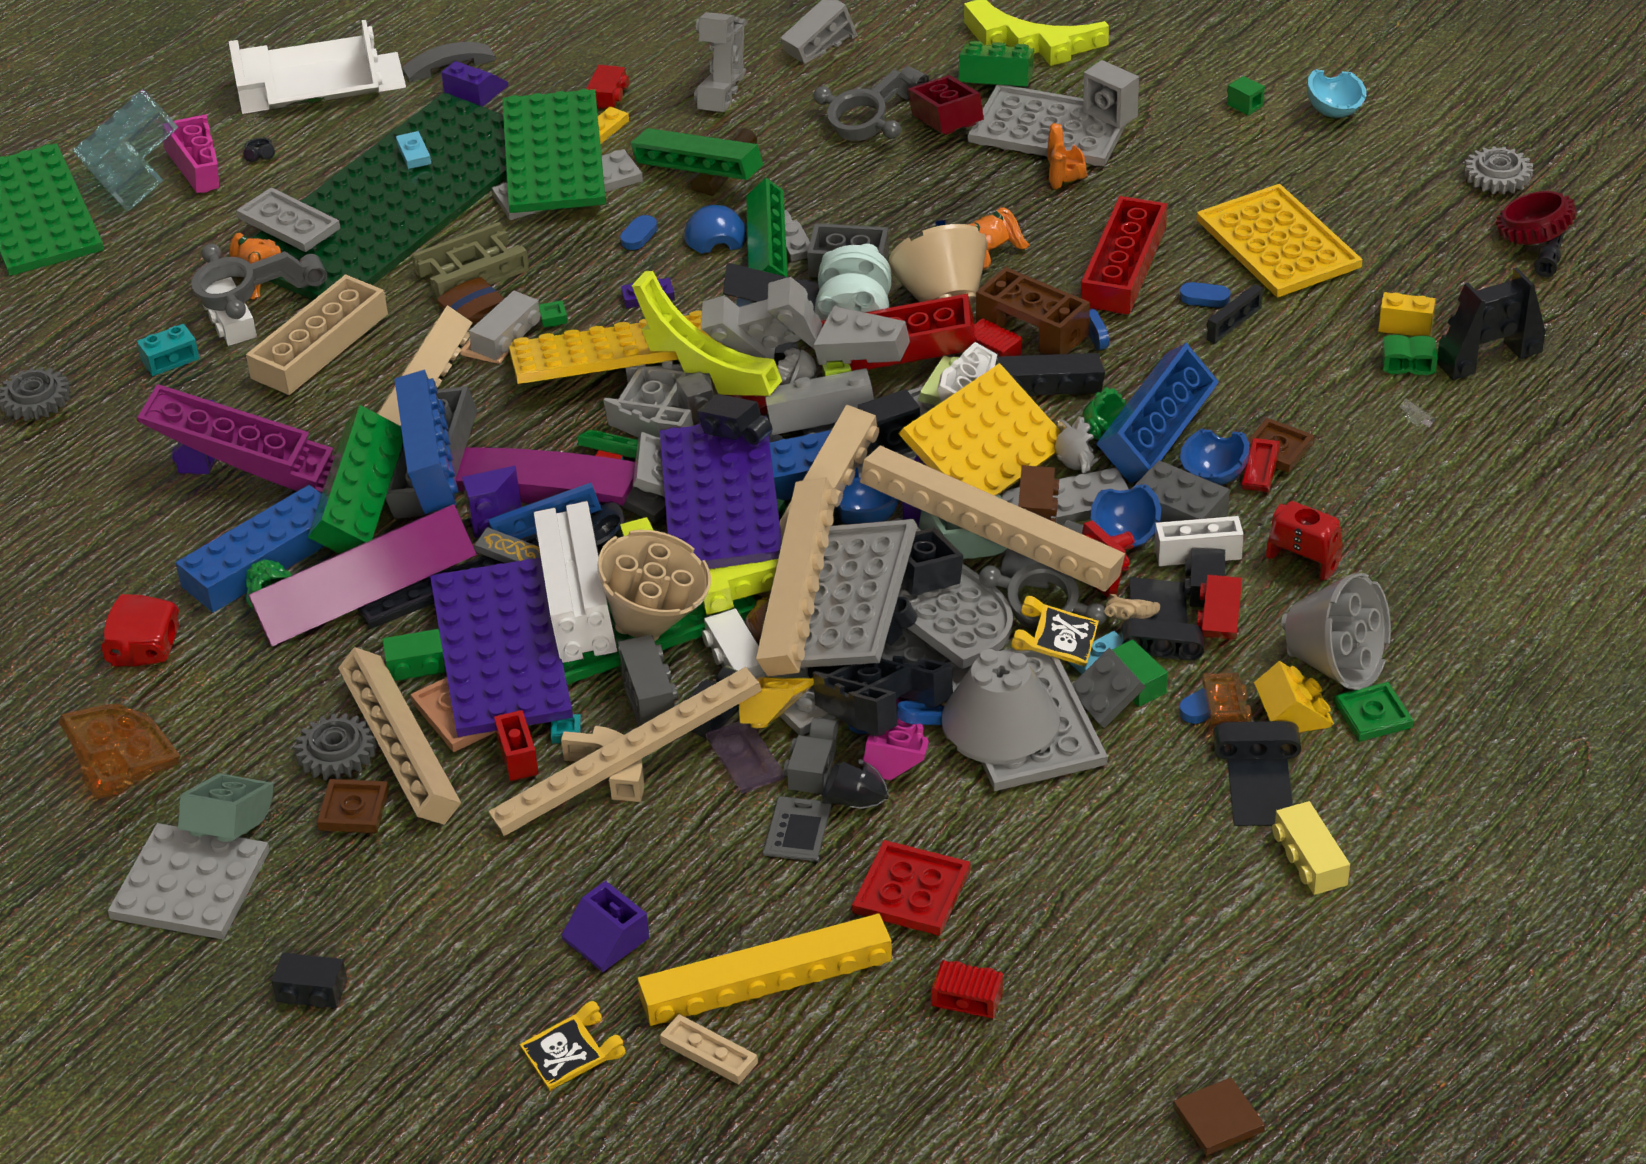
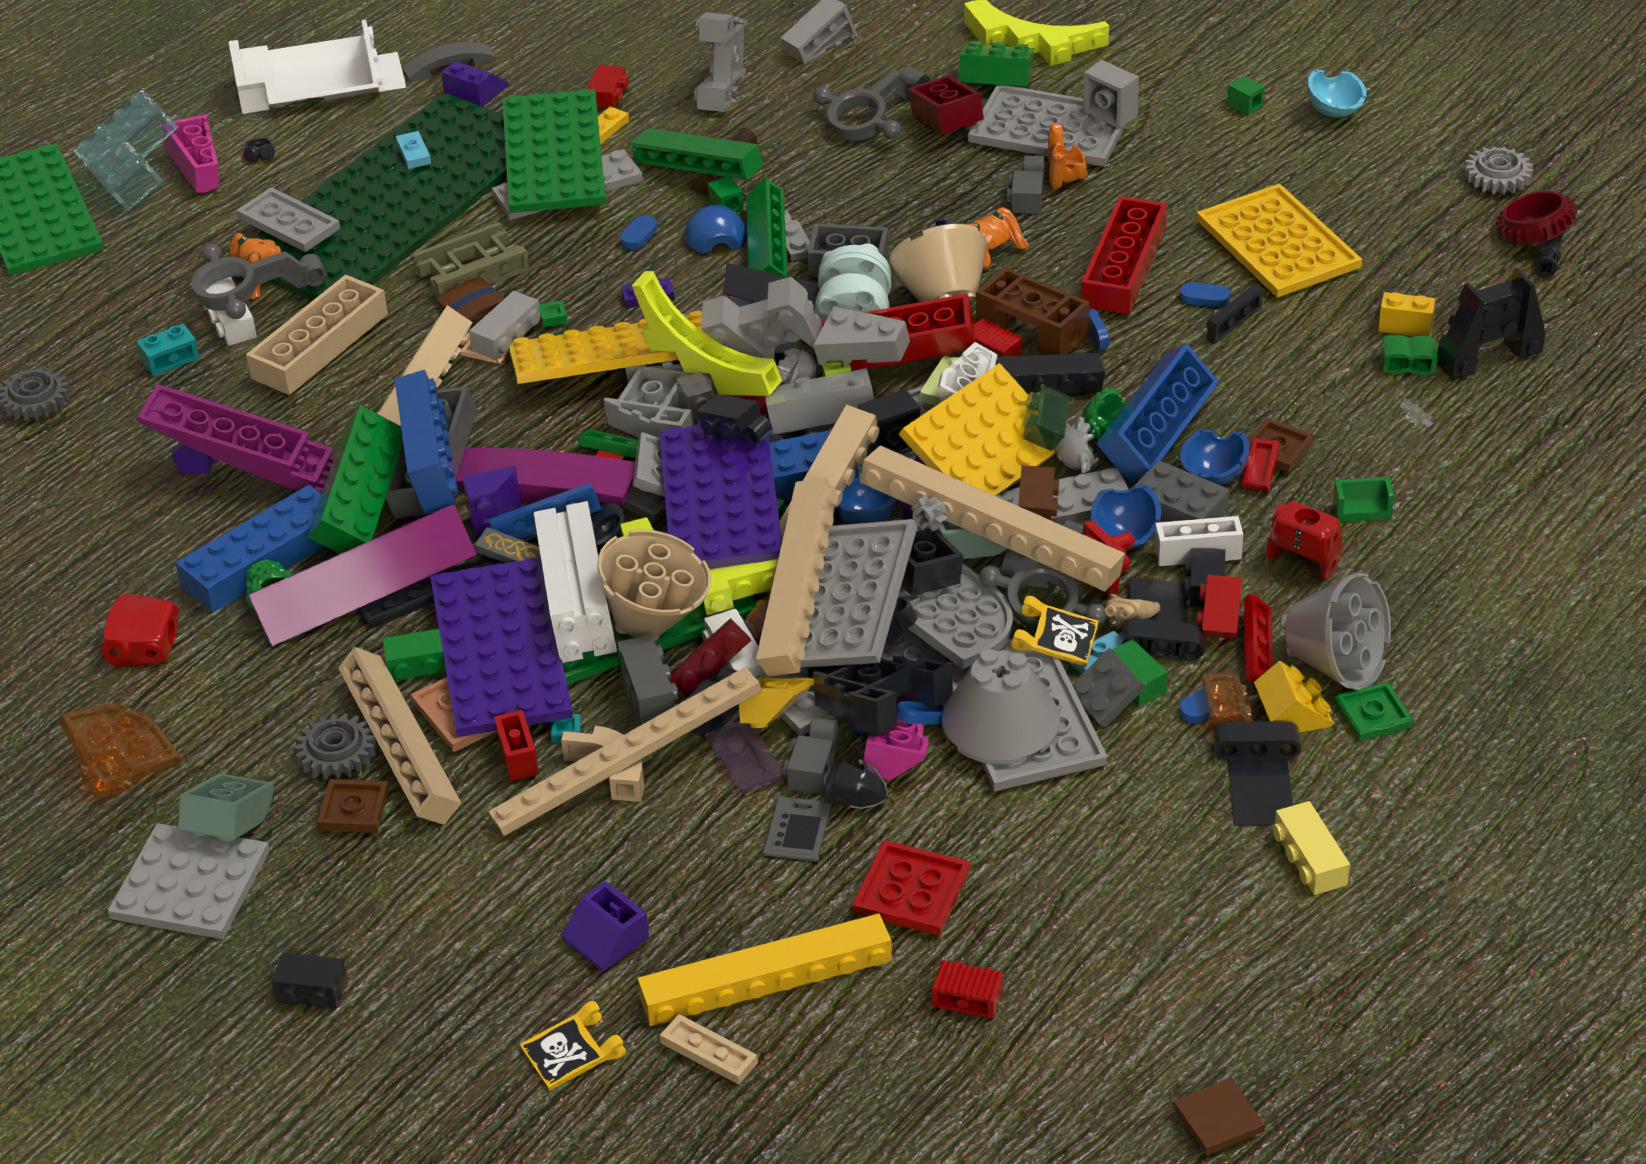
(709, 657): none -> dark red plate
(726, 193): none -> green brick
(929, 513): none -> light grey gear
(1026, 186): none -> dark grey hinge
(1046, 417): none -> clear green brick
(1257, 637): none -> red plate
(1363, 499): none -> green panel

